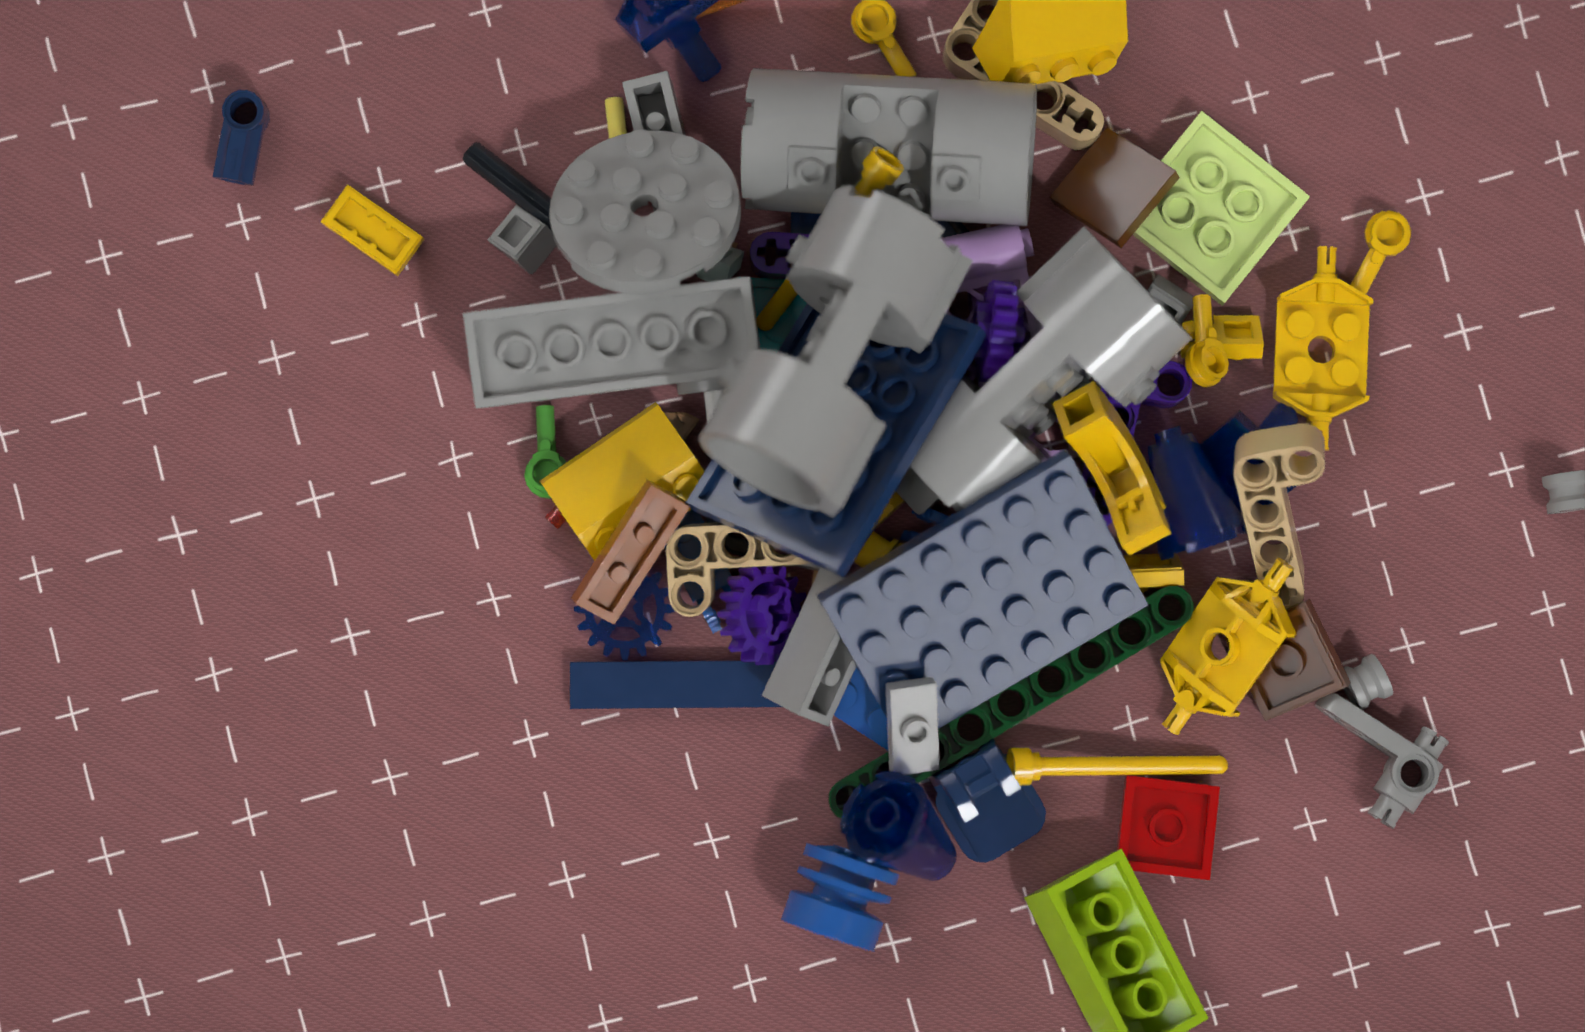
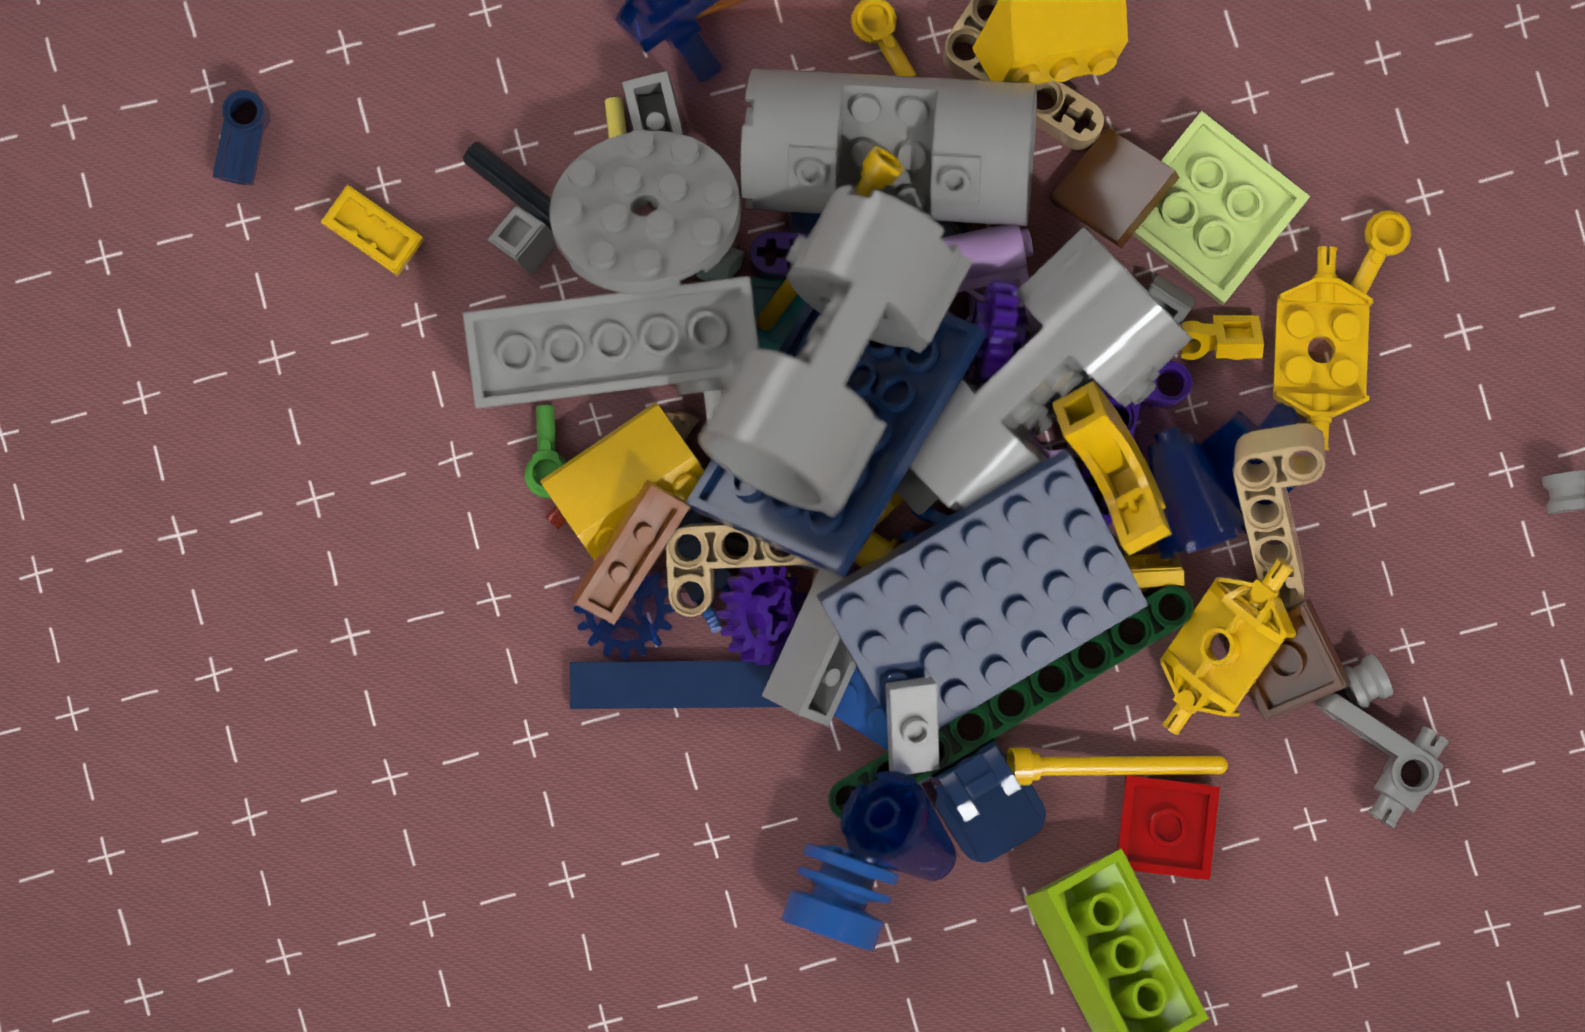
(1206, 358): yellow plate -> none

